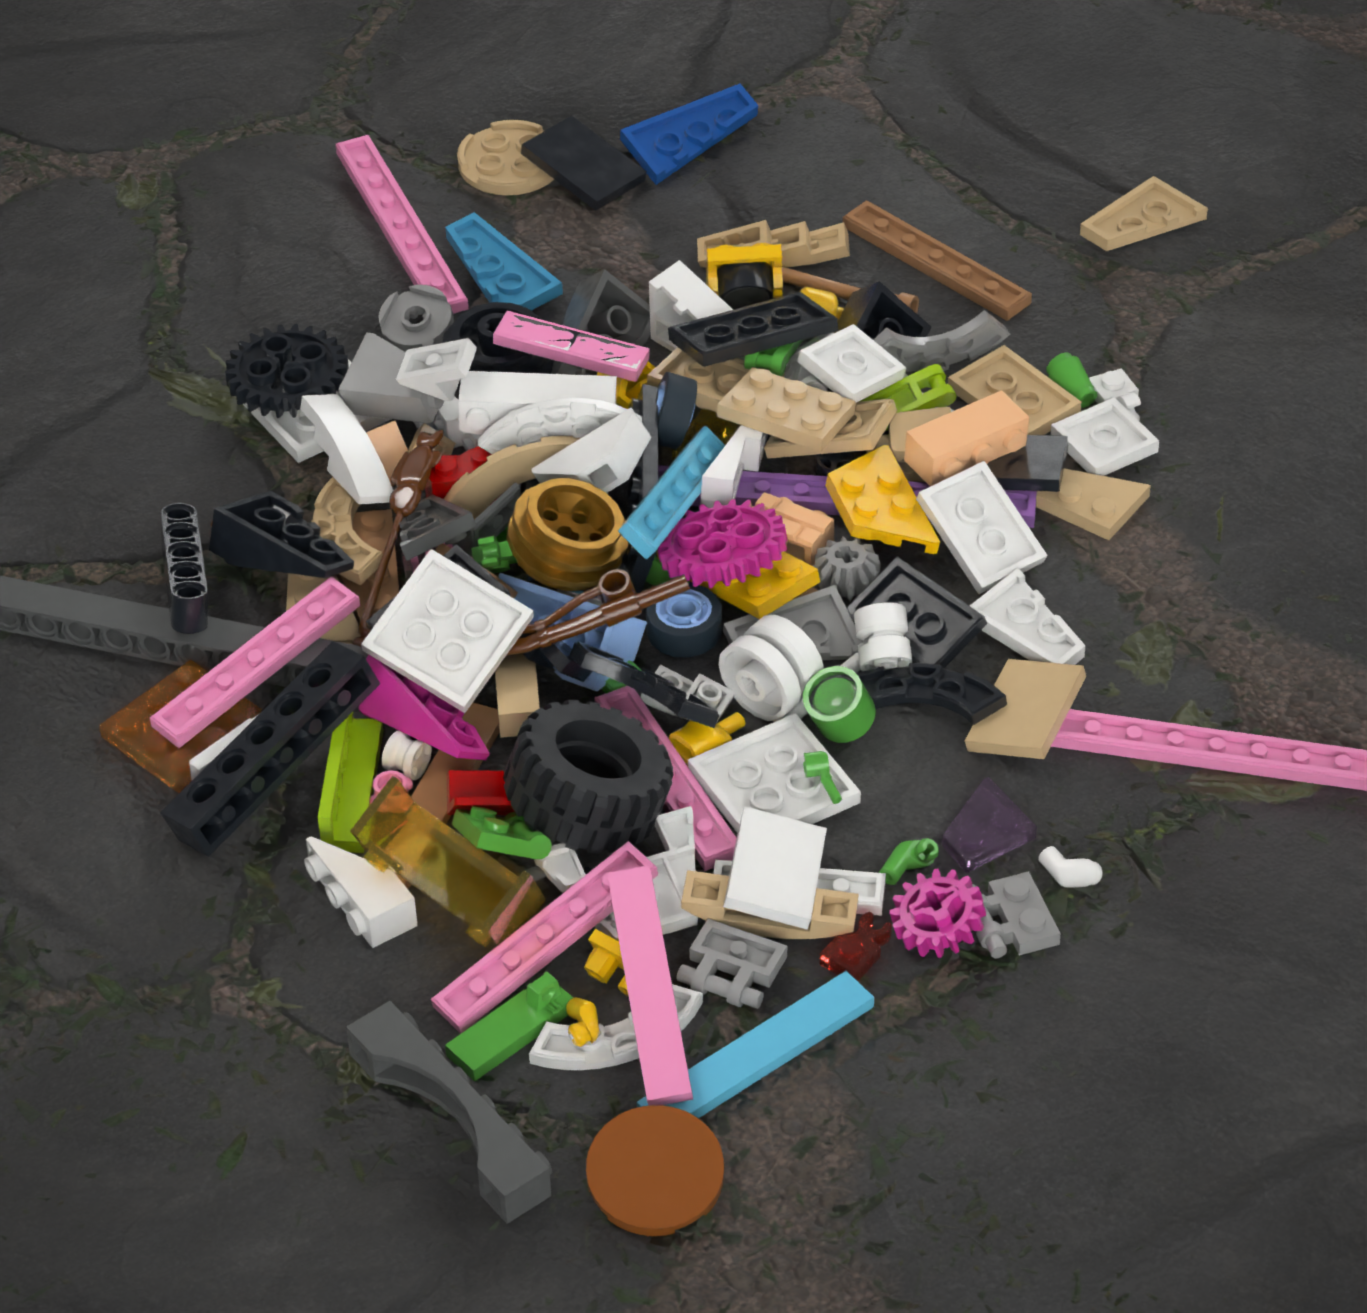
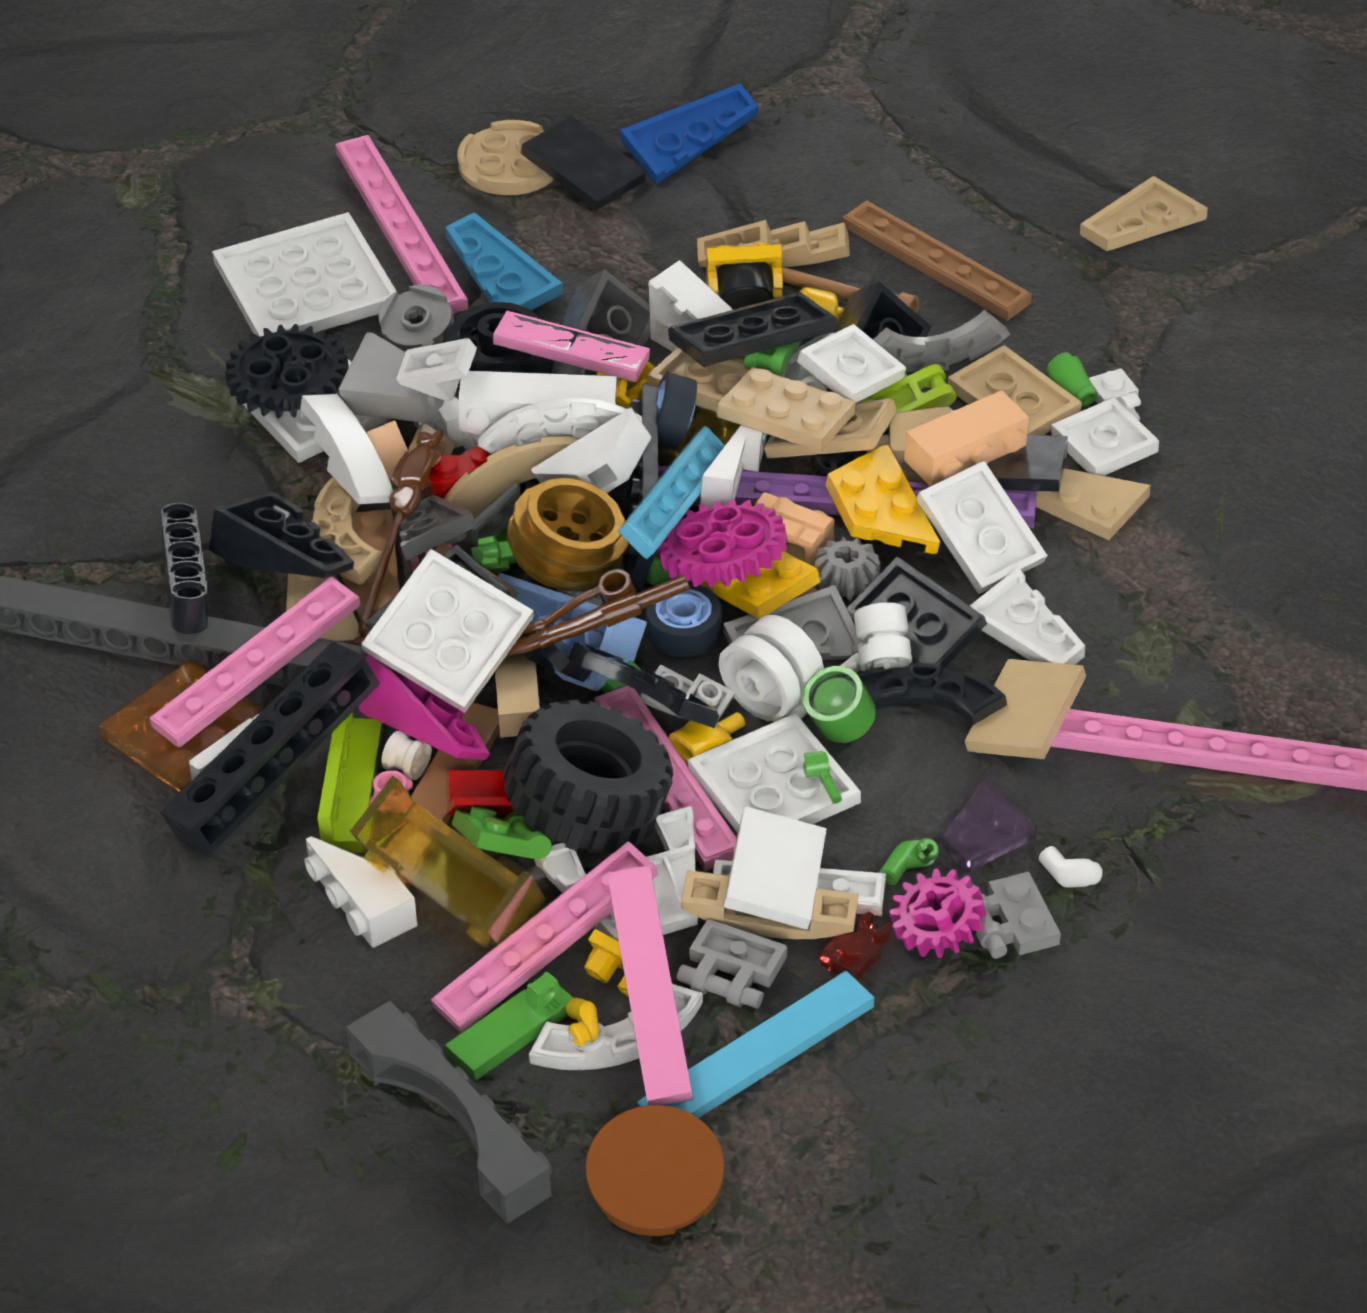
(305, 277): none -> white plate

